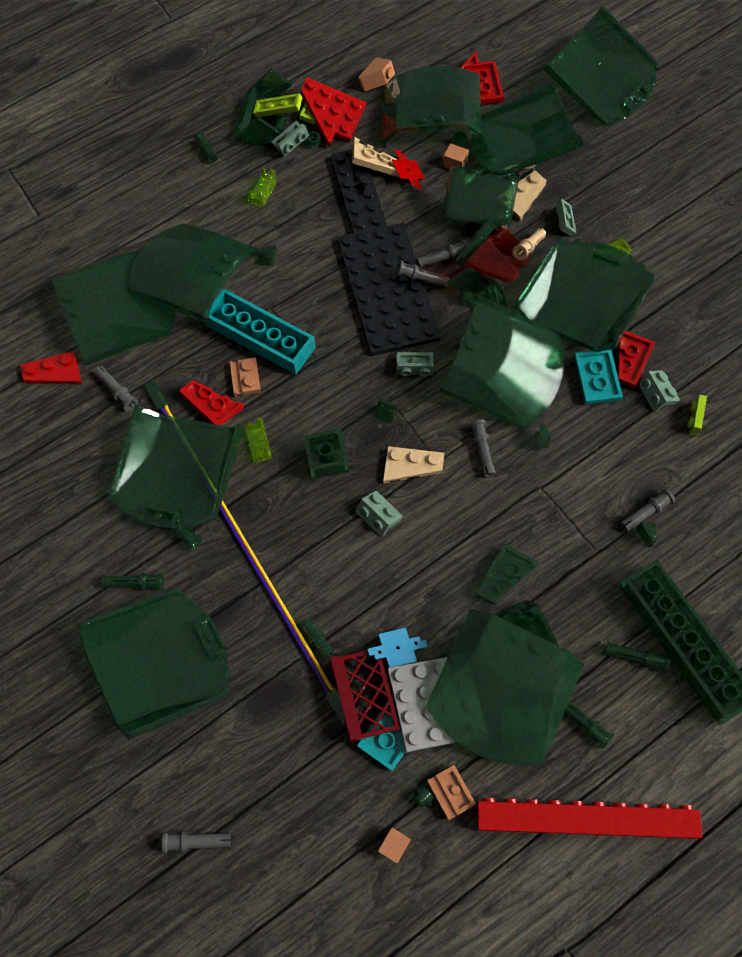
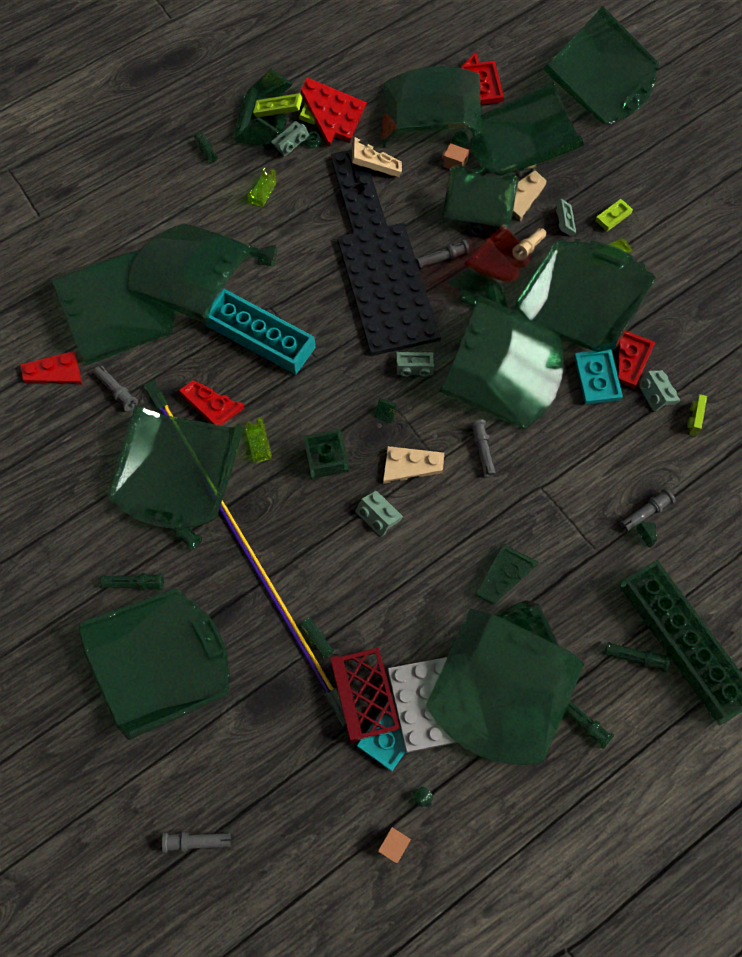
(245, 377): nougat plate -> none
(376, 74): nougat slope -> none
(388, 648): dark azure piece -> none
(414, 172): red piece -> none
(414, 272): dark grey pin -> none
(451, 792): nougat plate -> none
(480, 237): clear green pin -> none
(543, 437): clear green slope -> none
(589, 820): red brick -> none
(614, 215): none -> lime plate

